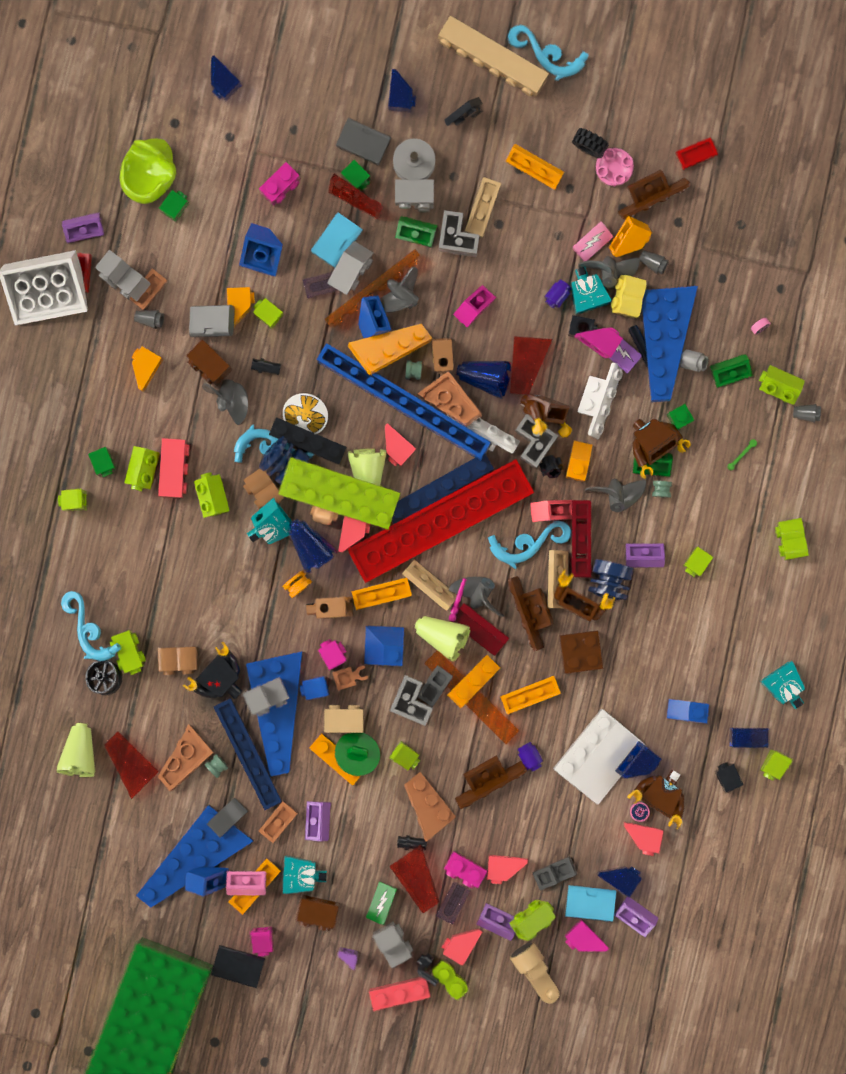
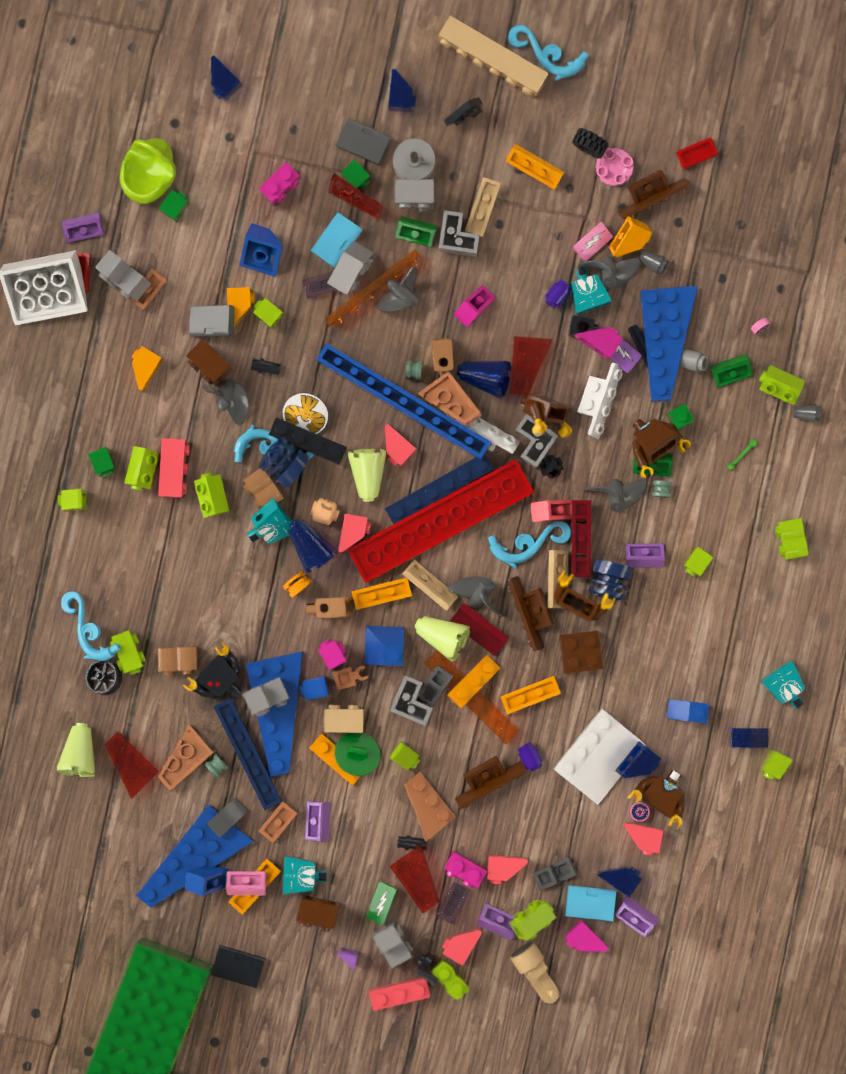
(150, 318): dark grey cone -> none
(262, 940): dark pink slope -> none
(339, 493): lime plate -> none
(373, 317): blue slope -> none
(384, 349): light orange wing -> none
(455, 608): dark pink piece -> none
(579, 461): light orange slope -> none
(628, 296): light yellow brick -> none
(728, 777): black brick -> none

